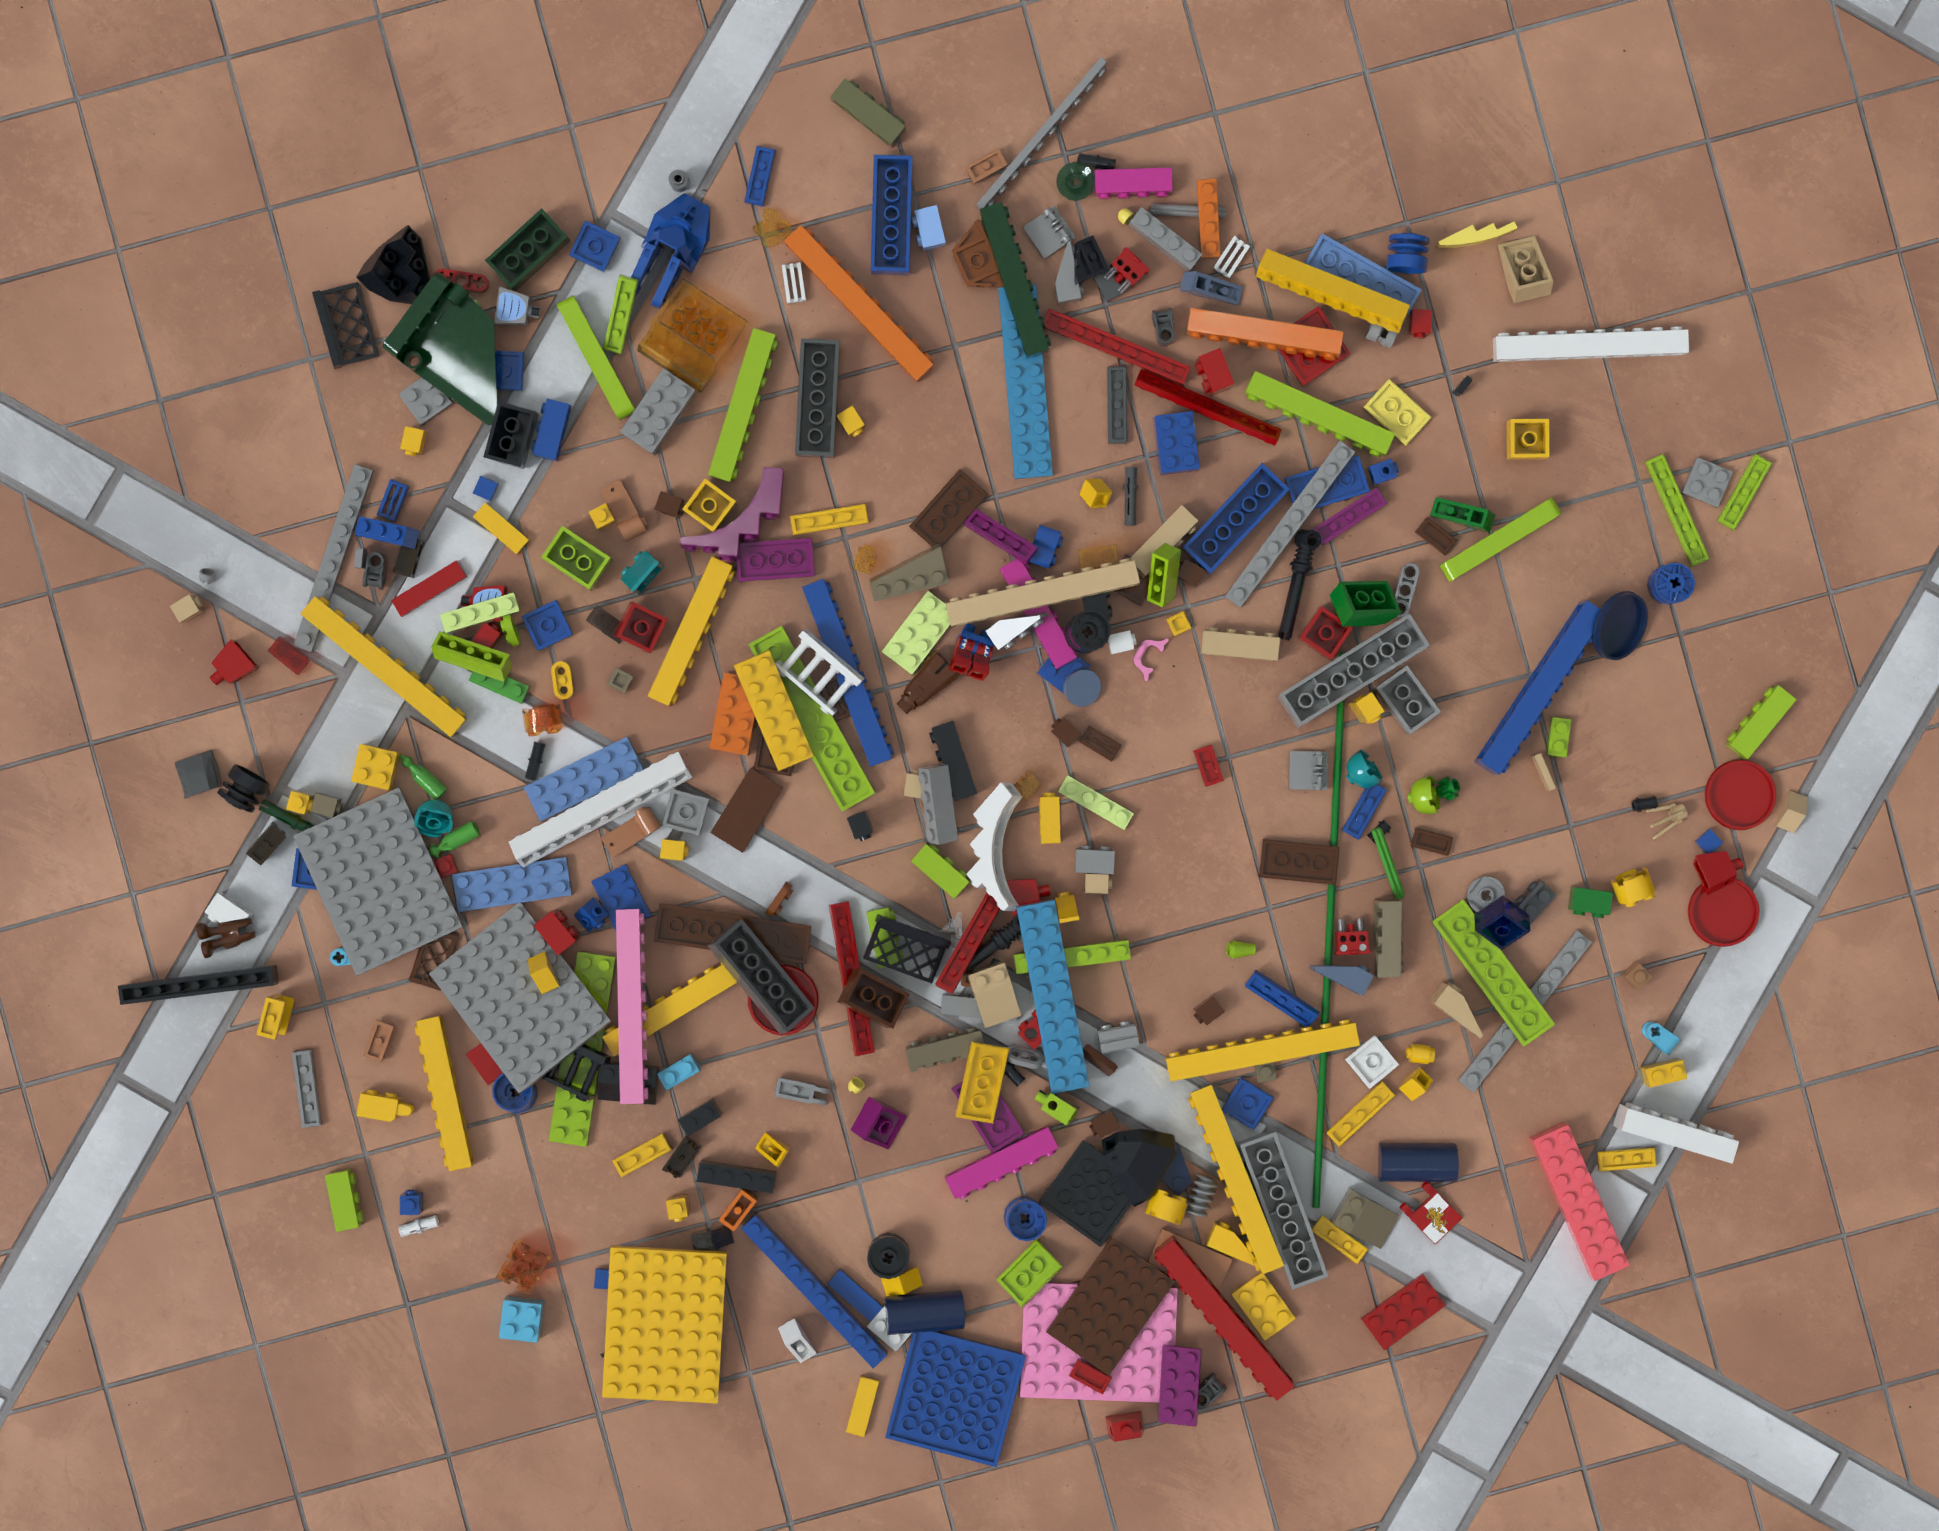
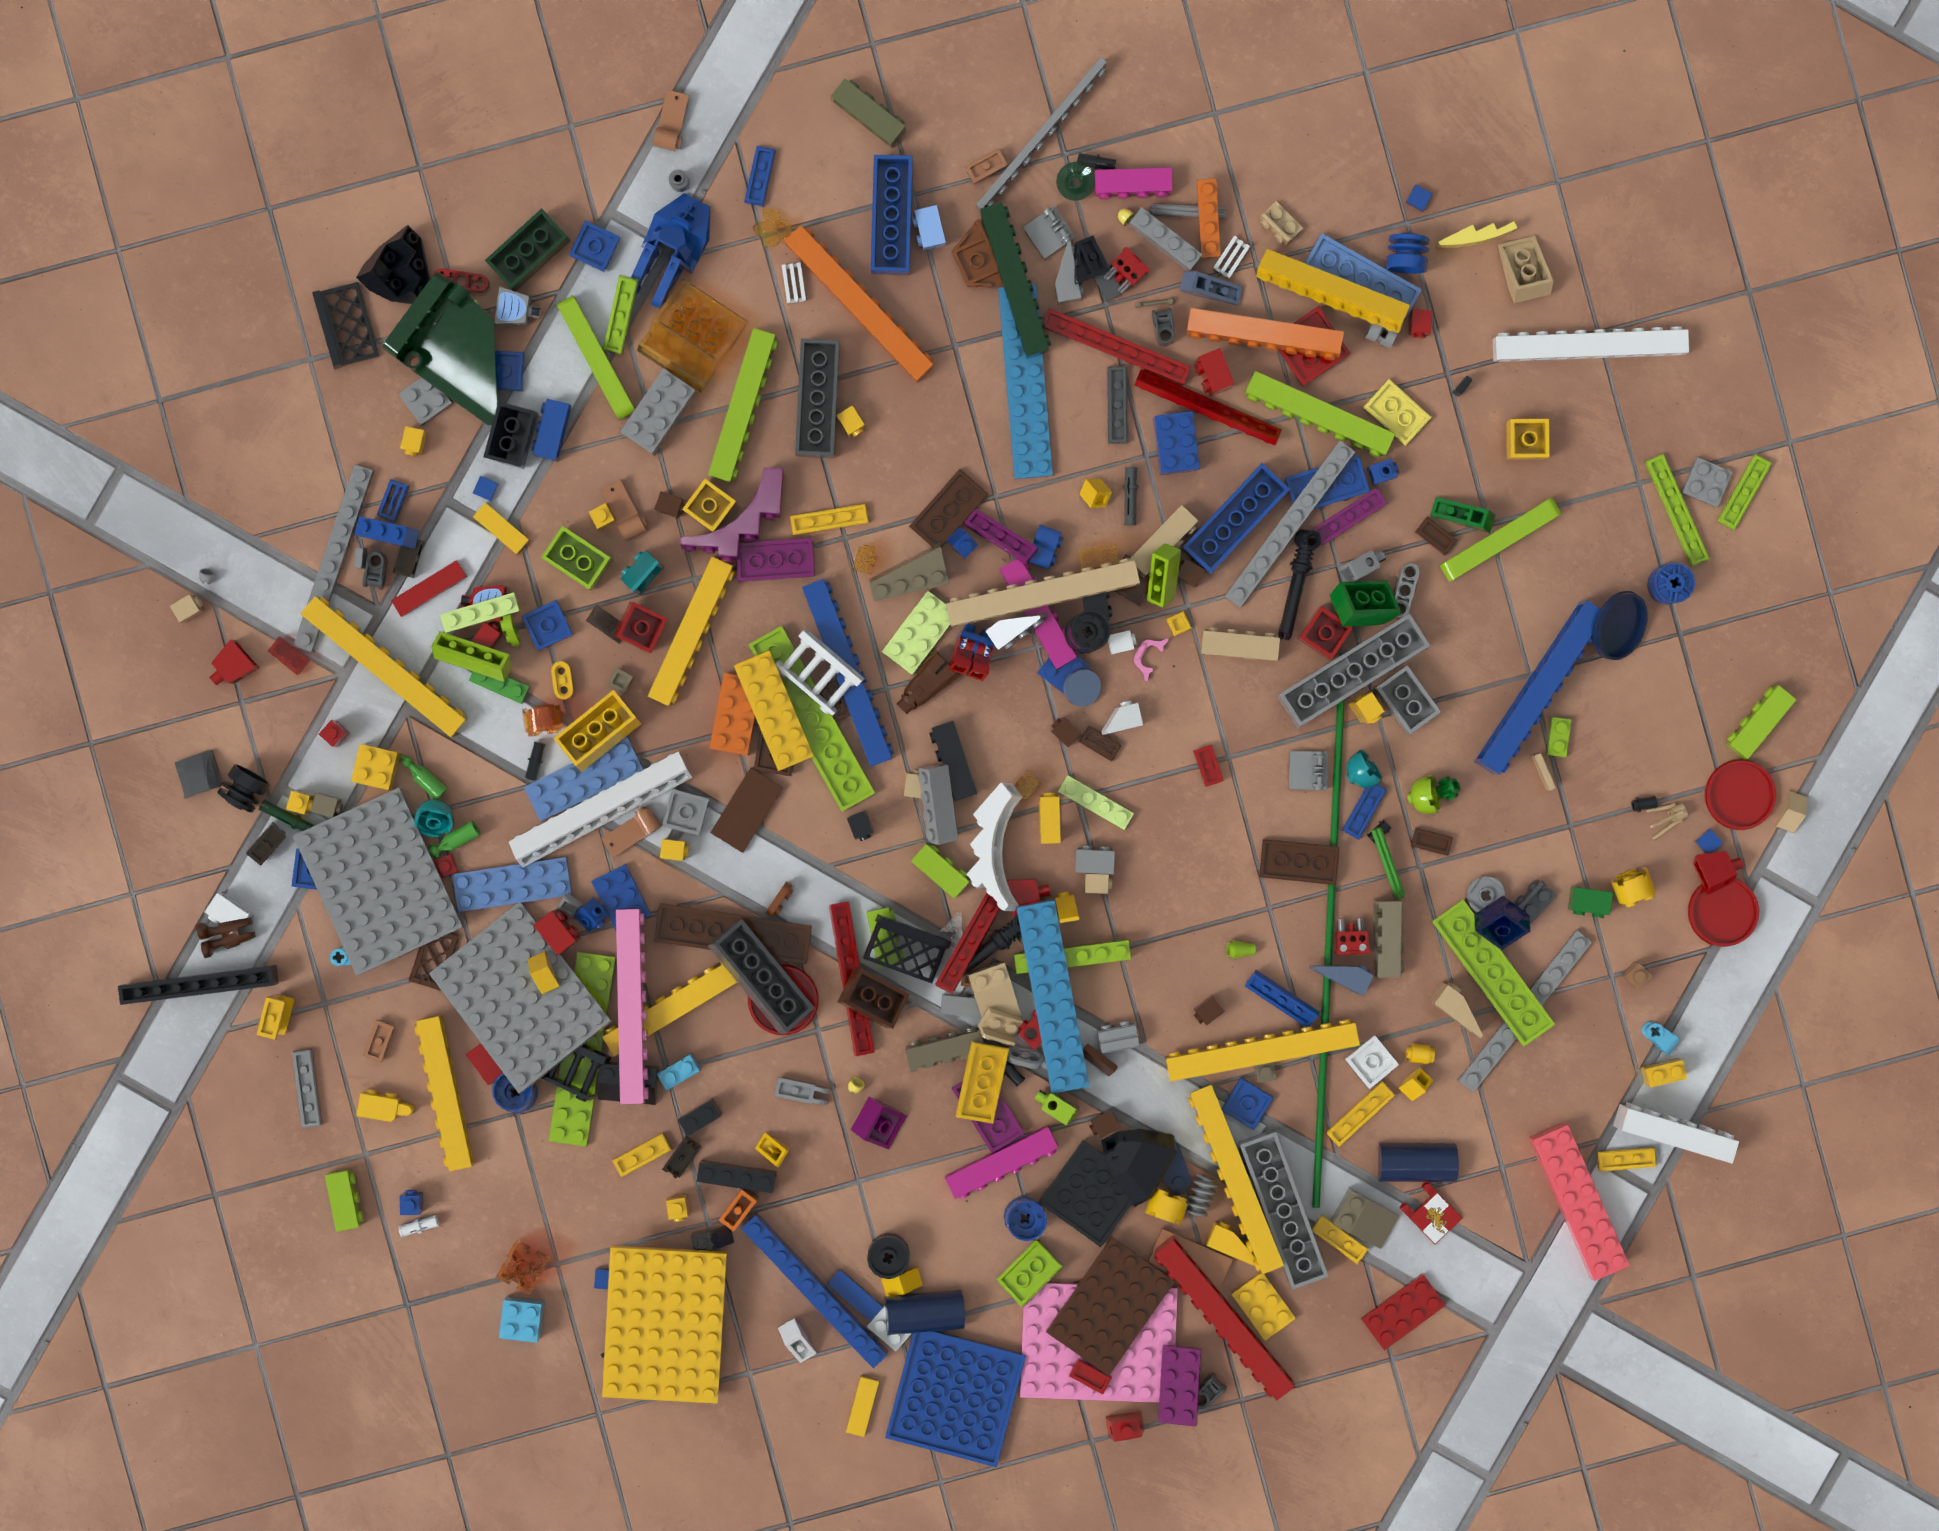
(334, 733): none -> red brick
(569, 905): none -> light grey tile
(597, 731): none -> yellow brick
(671, 121): none -> nougat door
(962, 542): none -> blue brick
(1000, 1026): none -> tan bracket
(1123, 718): none -> white slope
(1171, 301): none -> dark tan hinge
(1280, 223): none -> tan bracket
(1361, 565): none -> light grey torso
(1419, 198): none -> blue tile

